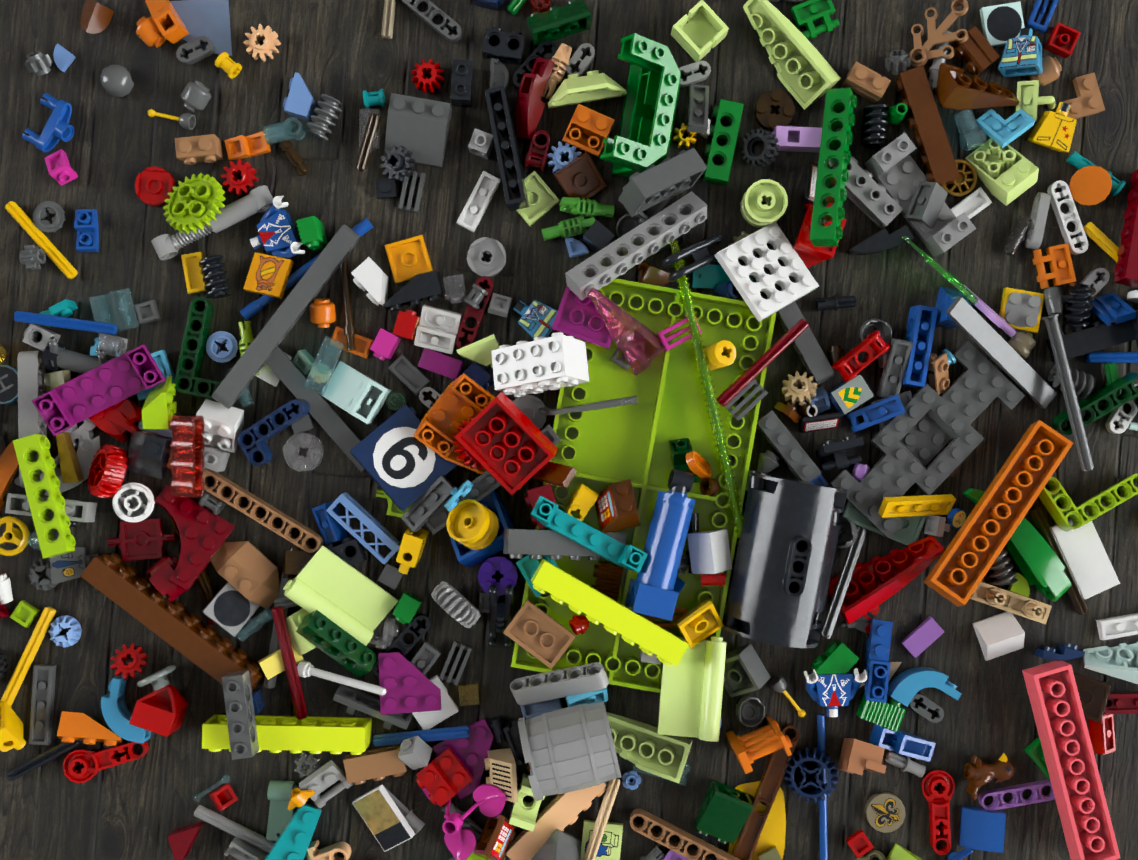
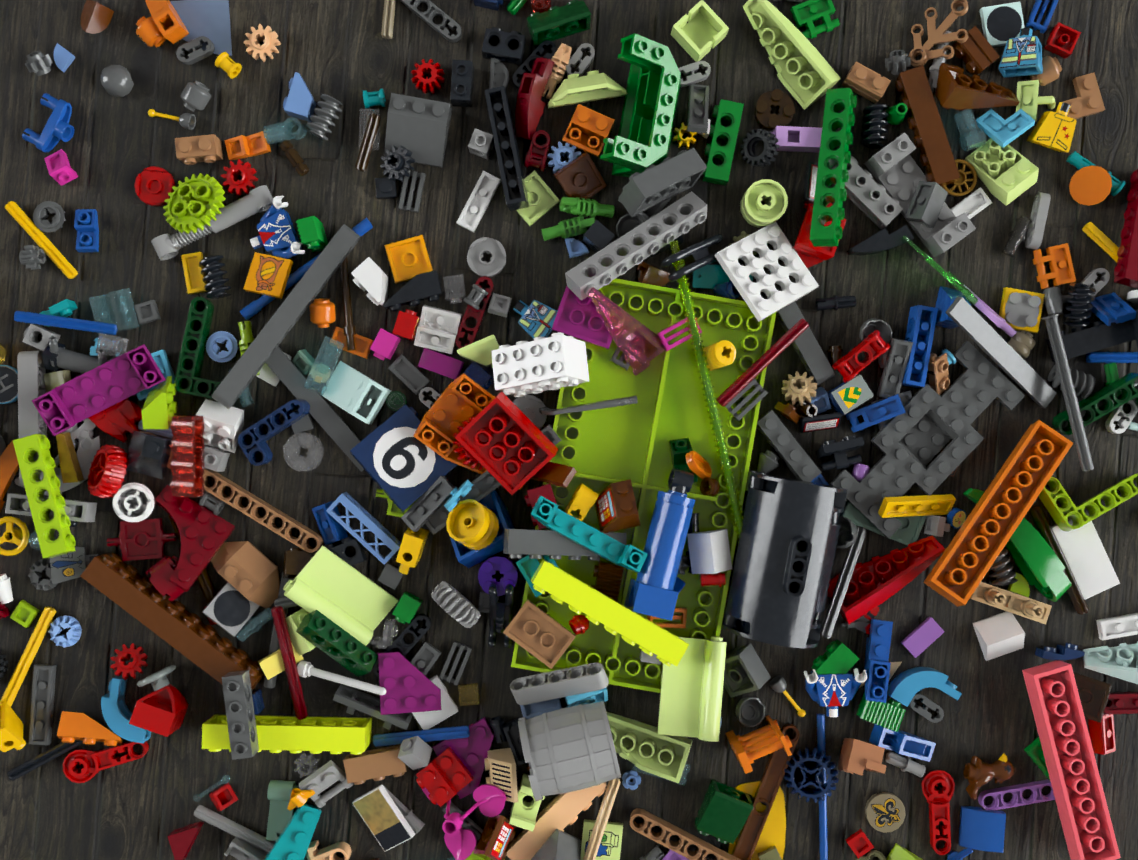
(698, 623): yellow slope -> none
(1071, 216): white beam -> none

